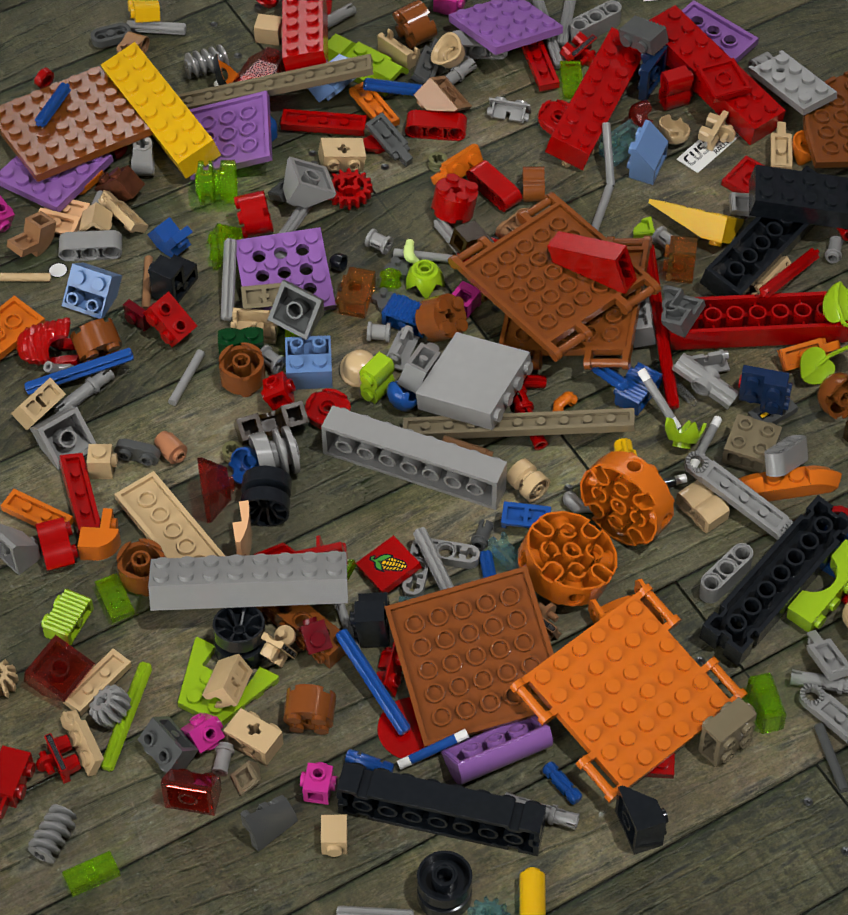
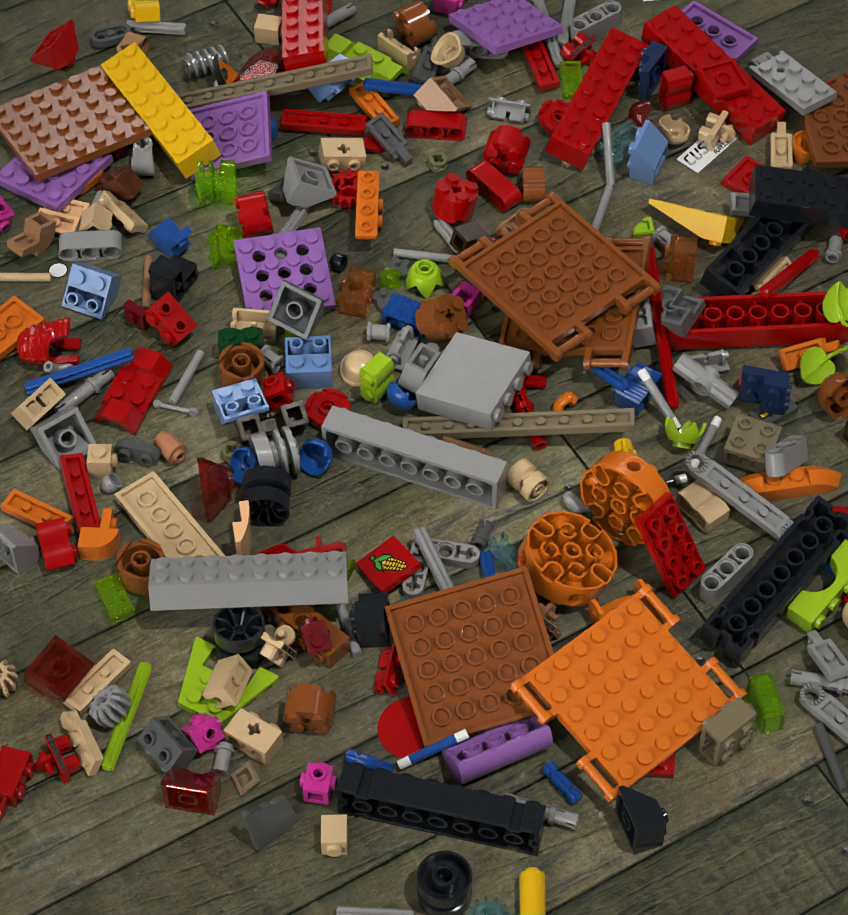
(44, 78): red tile -> none
(50, 833): light grey piece -> none
(52, 104): blue axle -> none
(57, 47): none -> red slope
(67, 616): lime brick -> none
(91, 873): clear neon green plate -> none
(96, 339): dark orange brick -> none
(111, 482): none -> light grey hinge
(134, 389): none -> red piece
(192, 411): none -> light grey hinge
(228, 279): light grey axle -> none
(239, 401): none -> medium blue slope
(259, 295): dark tan hinge -> none
(315, 456): none -> blue hair
(368, 206): none -> orange bracket
(373, 681): blue axle -> none
(378, 241): light grey bush -> none
(409, 252): yellowish green animal -> none
(459, 163): orange hinge -> none
(507, 149): none -> red brick
(521, 514): blue hinge -> none
(595, 259): red slope -> none
(643, 35): dark grey brick -> none
(670, 544): none -> red tile

